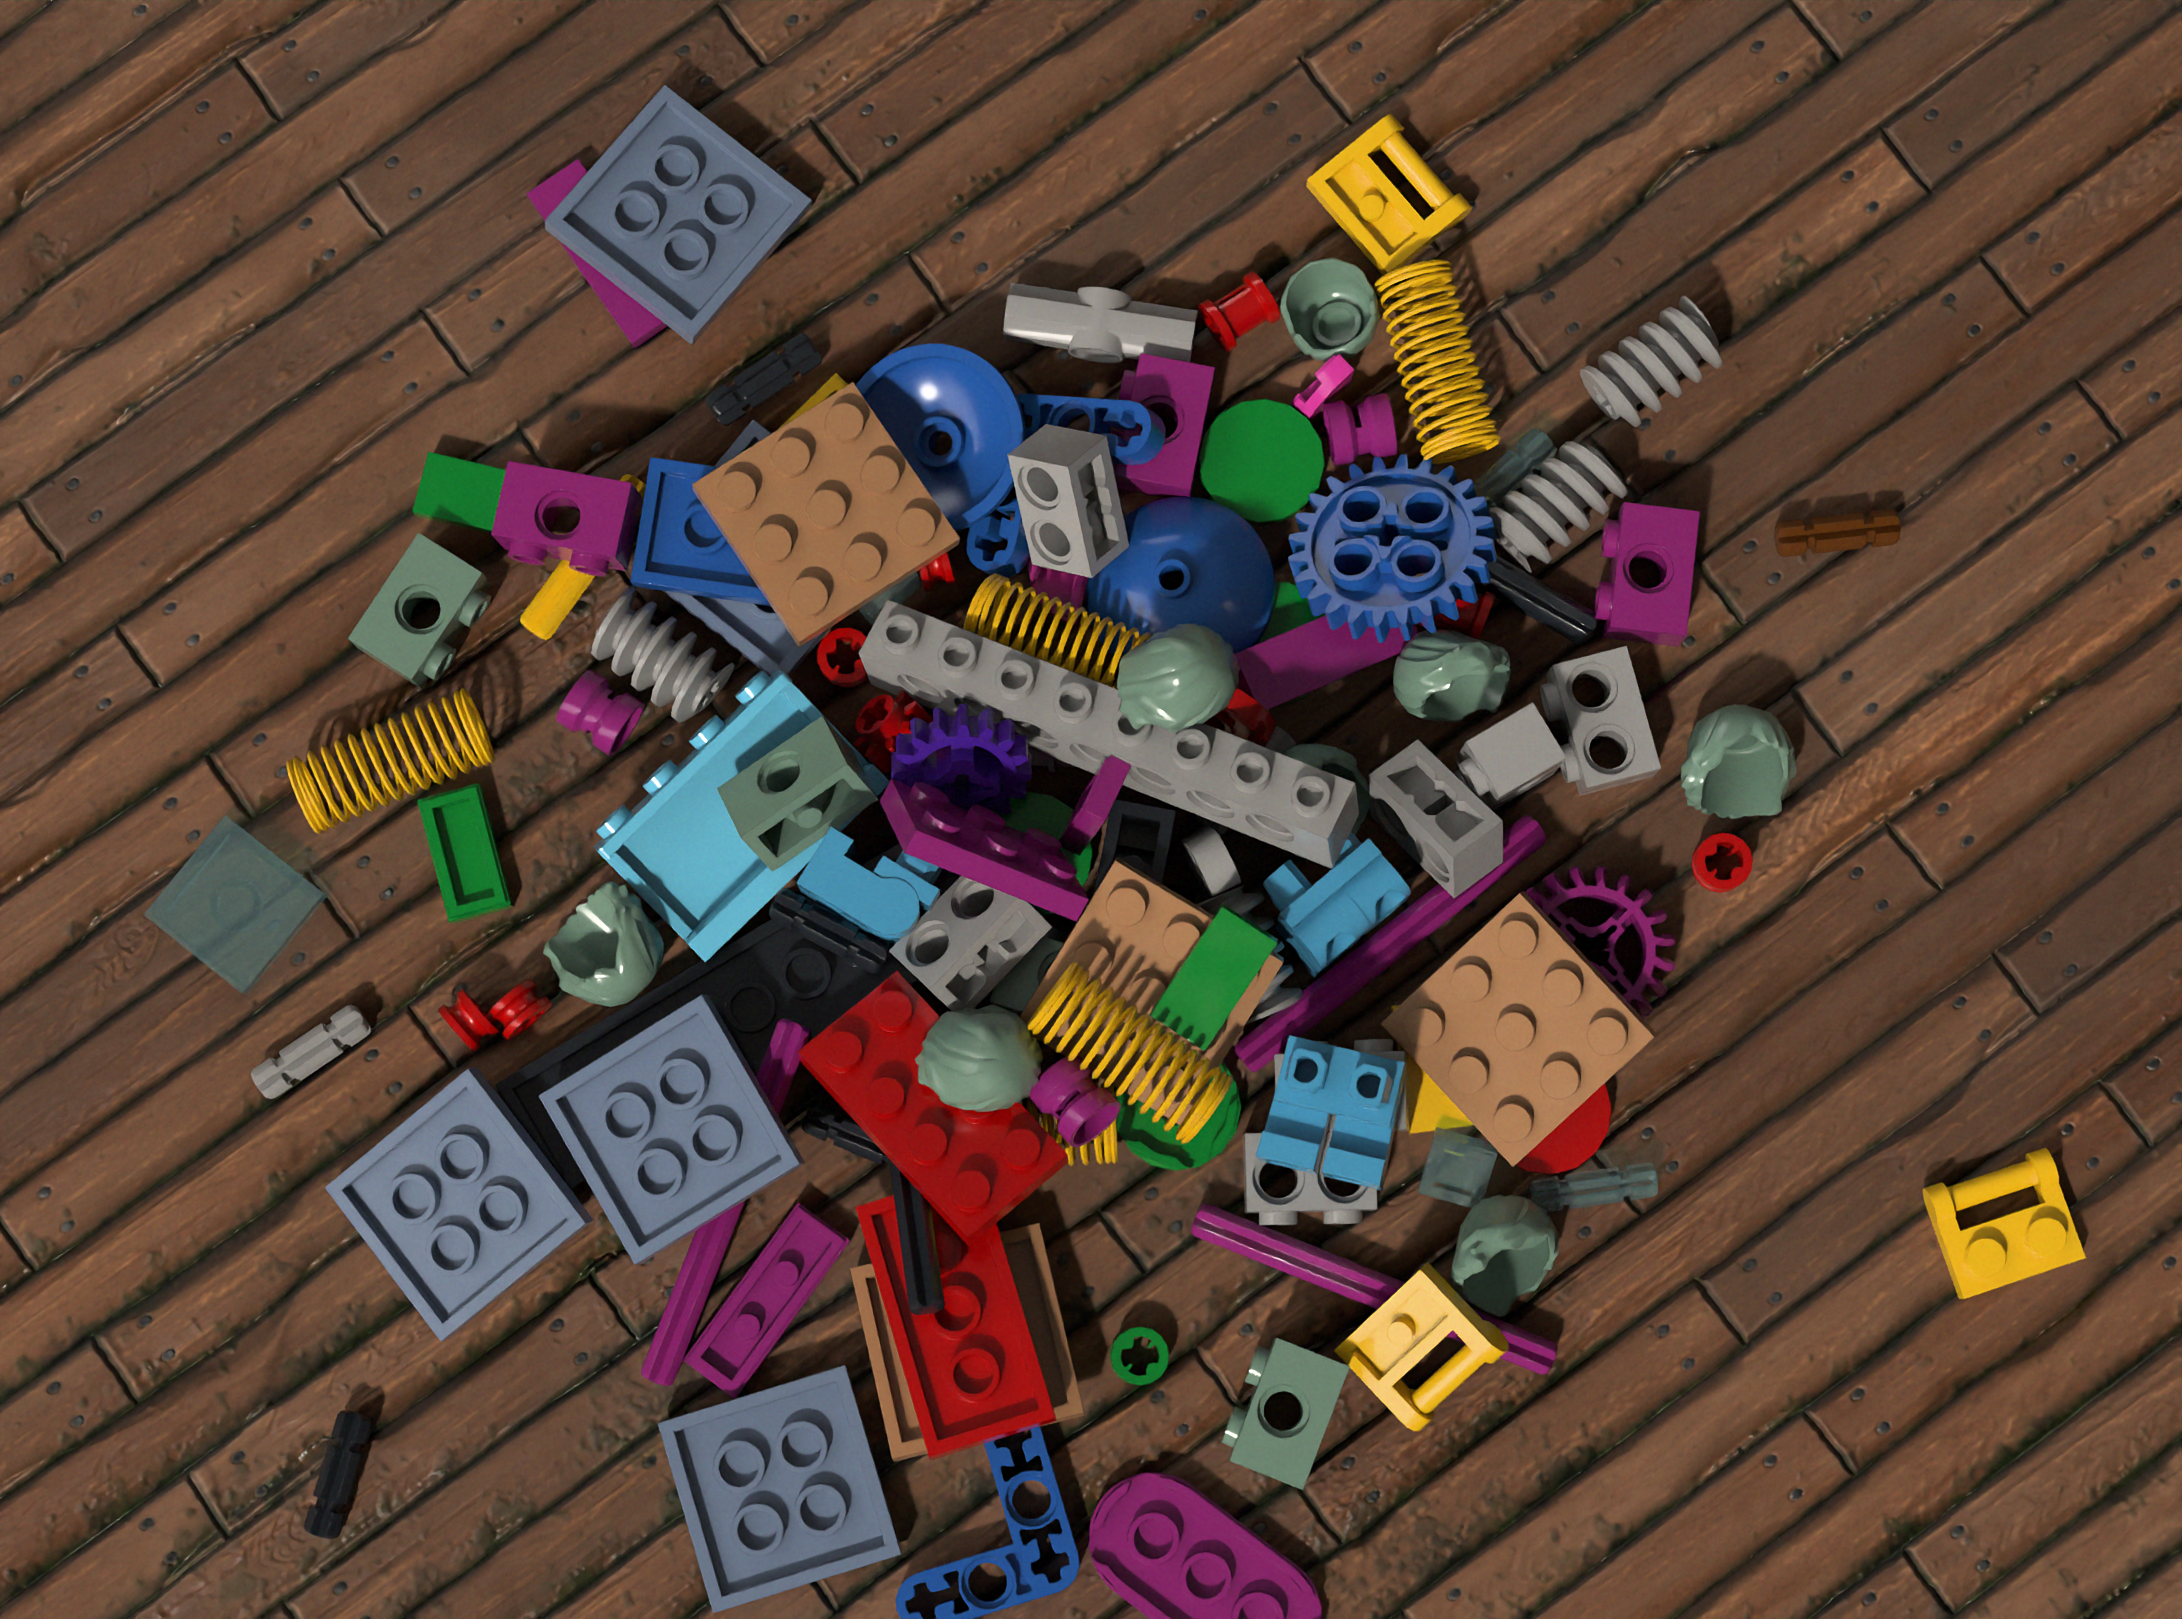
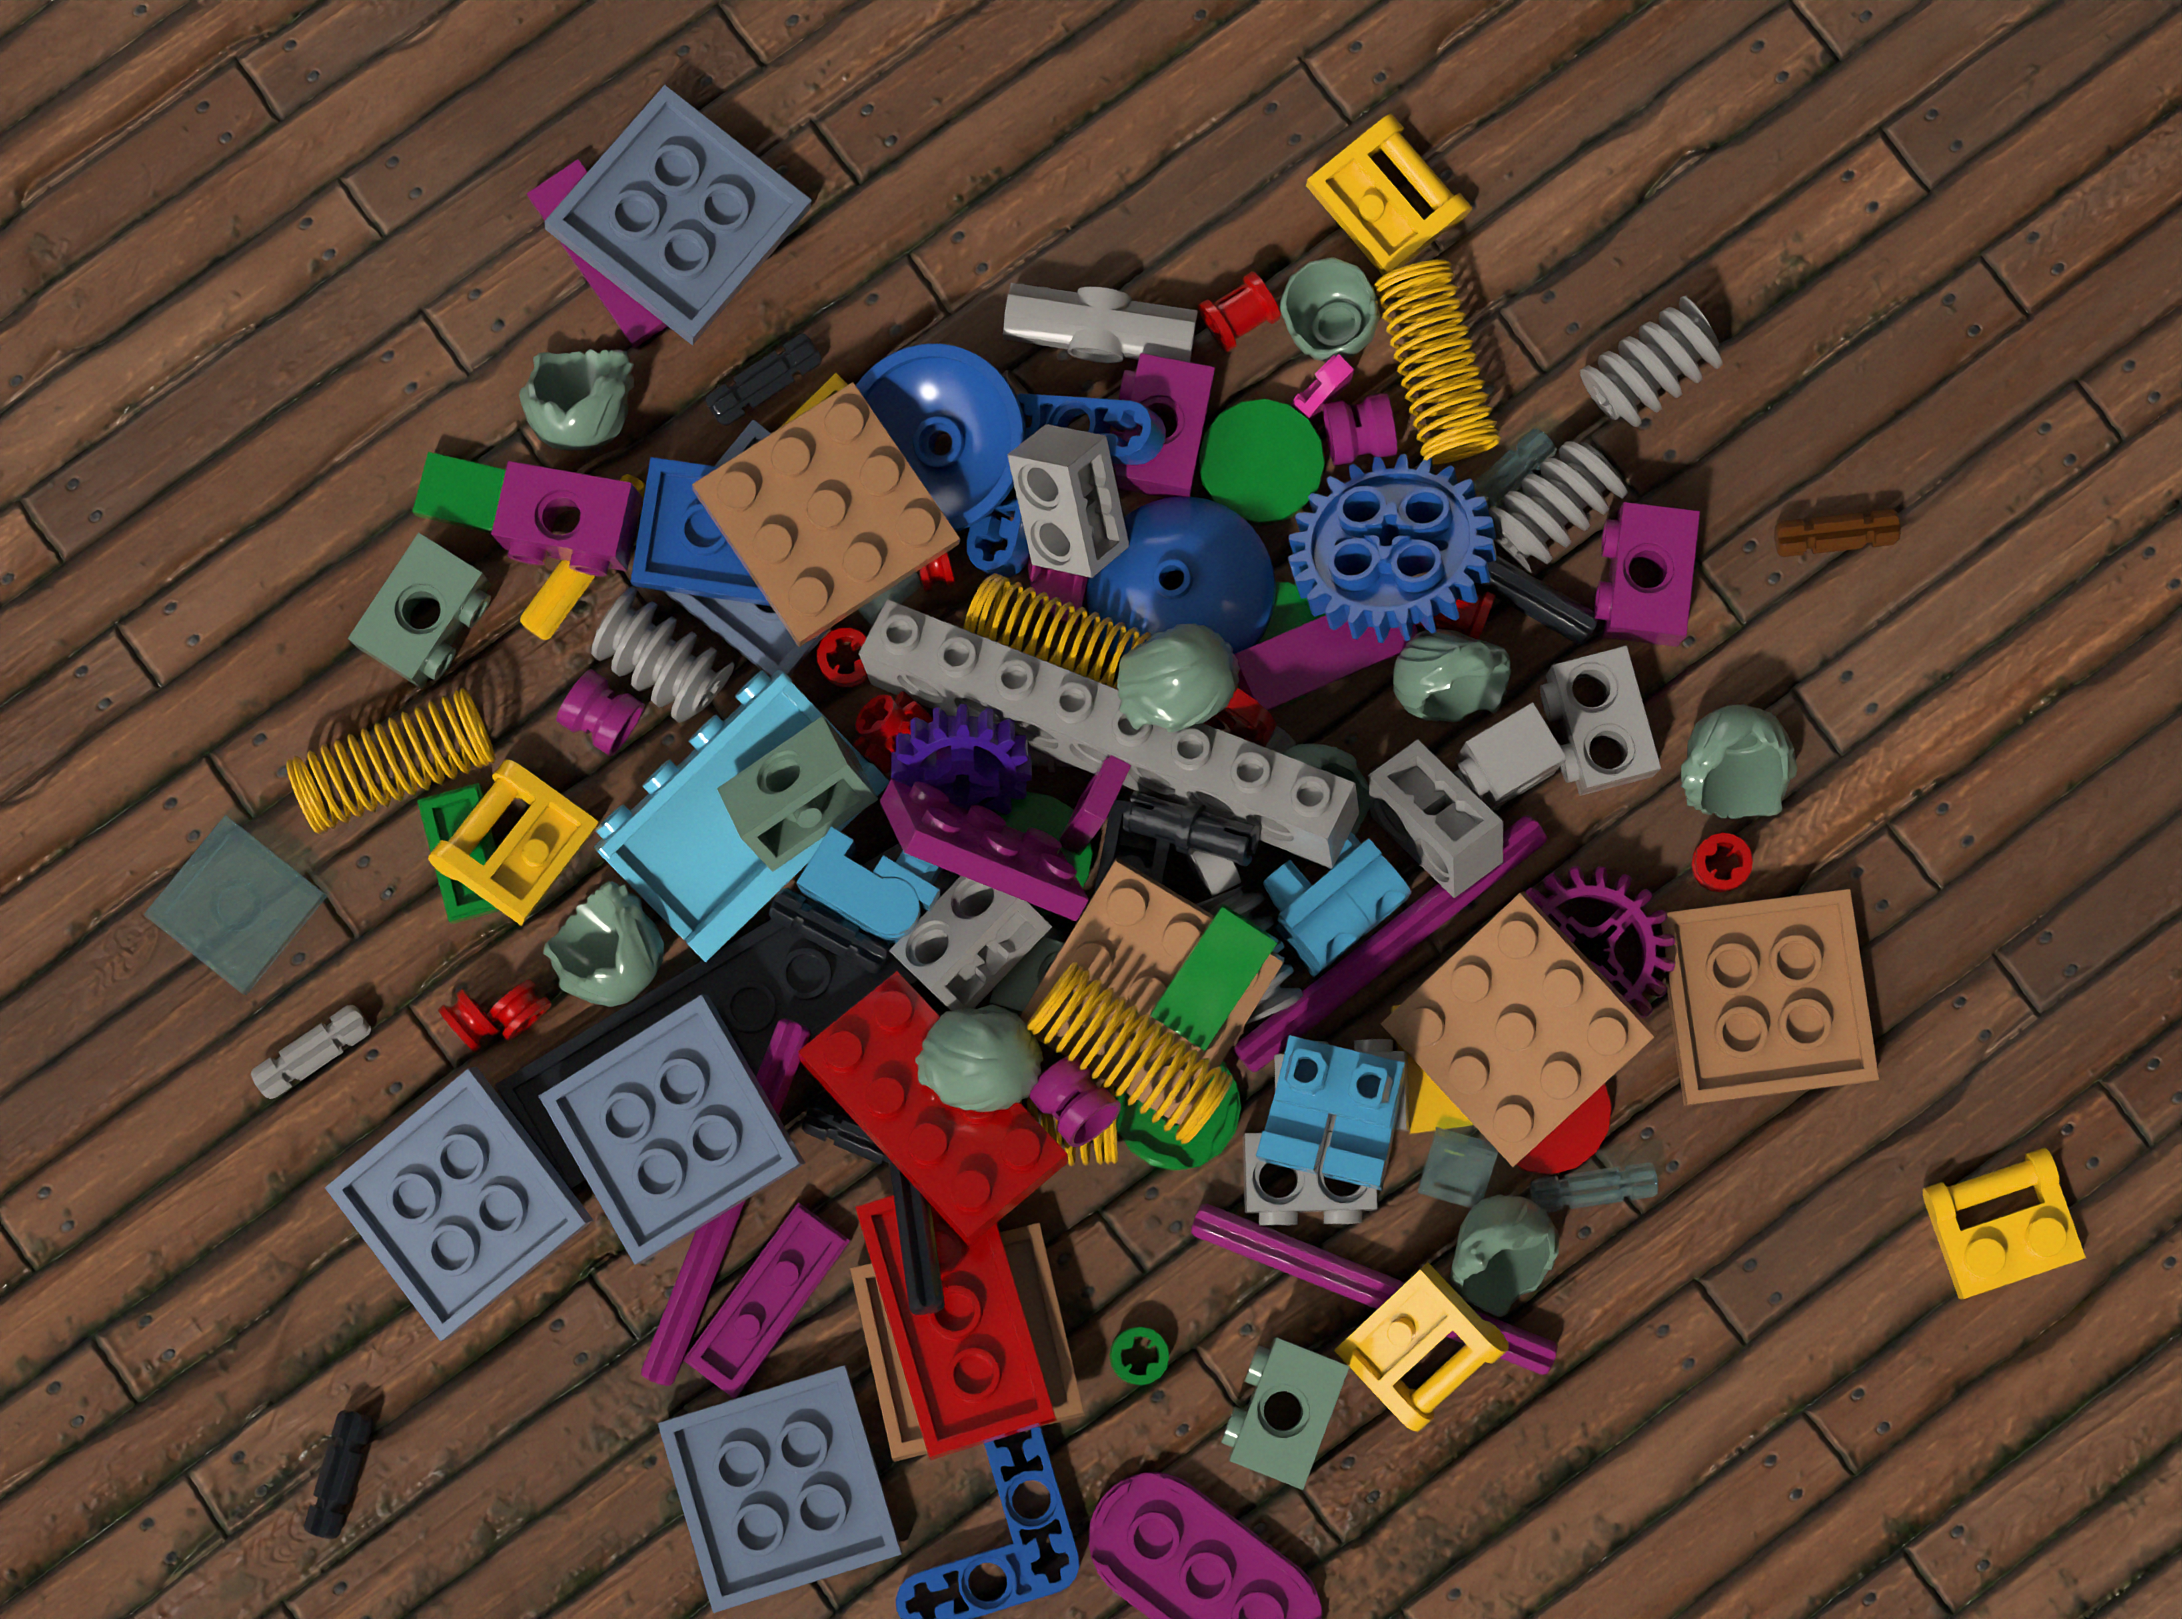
(531, 853): none -> yellow plate
(578, 398): none -> sand green hair
(1191, 828): none -> black pin
(1768, 998): none -> medium nougat plate

